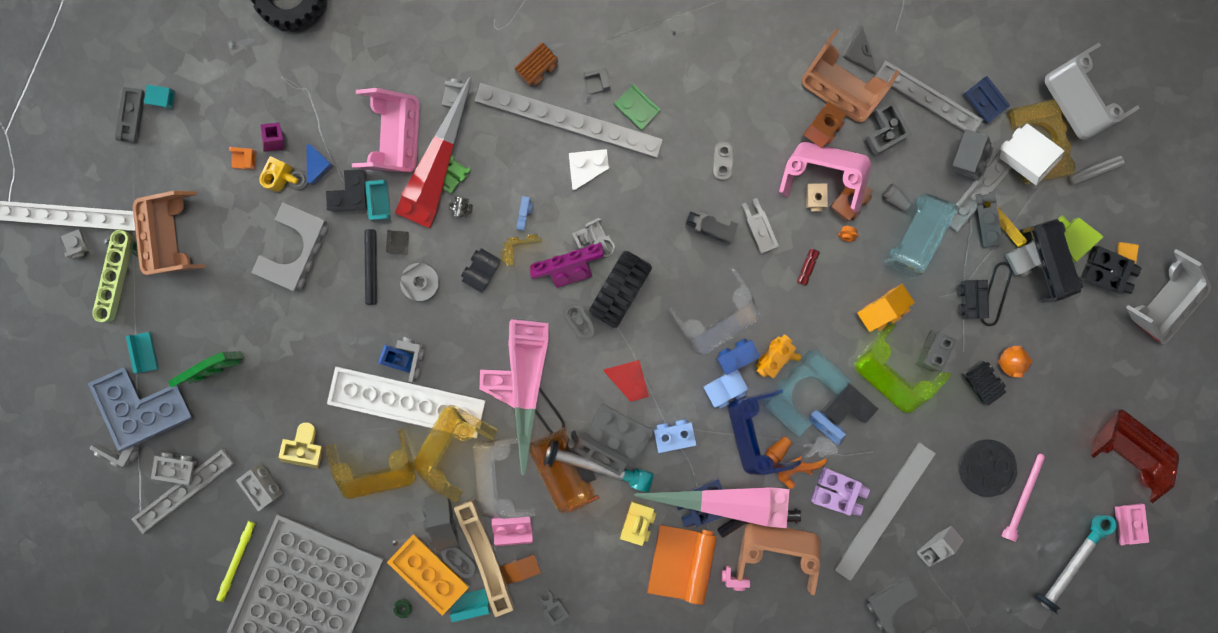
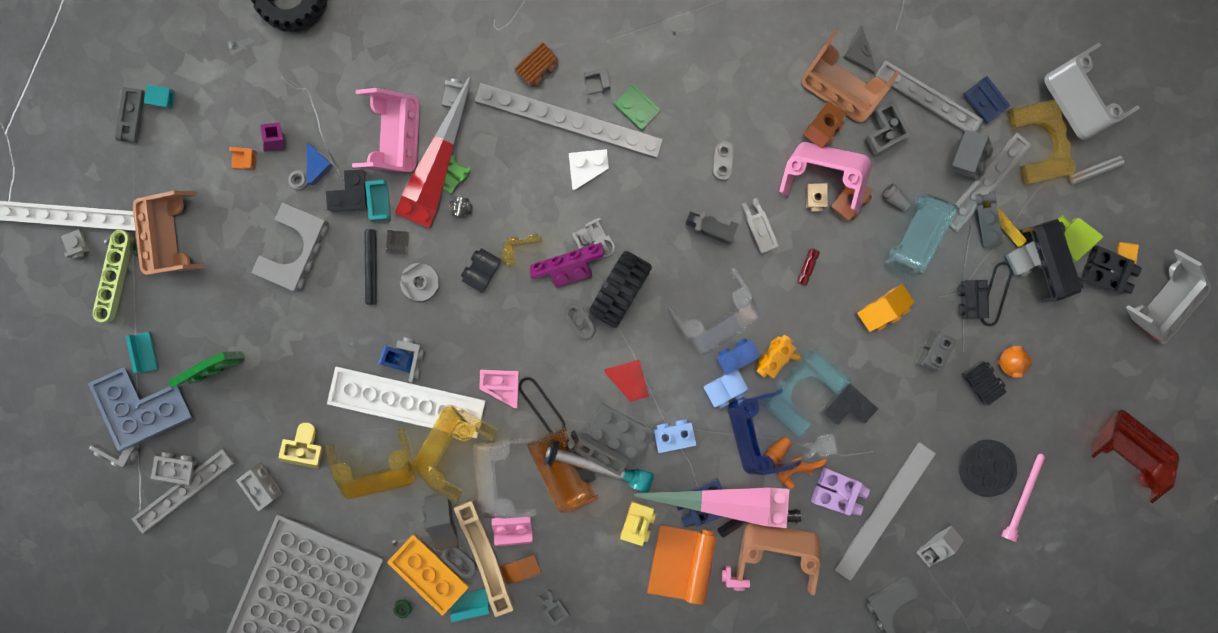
(226, 584): neon yellow piece -> none
(279, 171): yellow piece -> none
(525, 209): medium blue plate -> none
(527, 355): bright pink plate -> none
(832, 431): medium blue plate -> none
(848, 233): orange plate -> none
(888, 382): clear neon green windscreen -> none
(1031, 153): white brick -> none
(1077, 561): piece -> none
(1131, 524): bright pink plate -> none

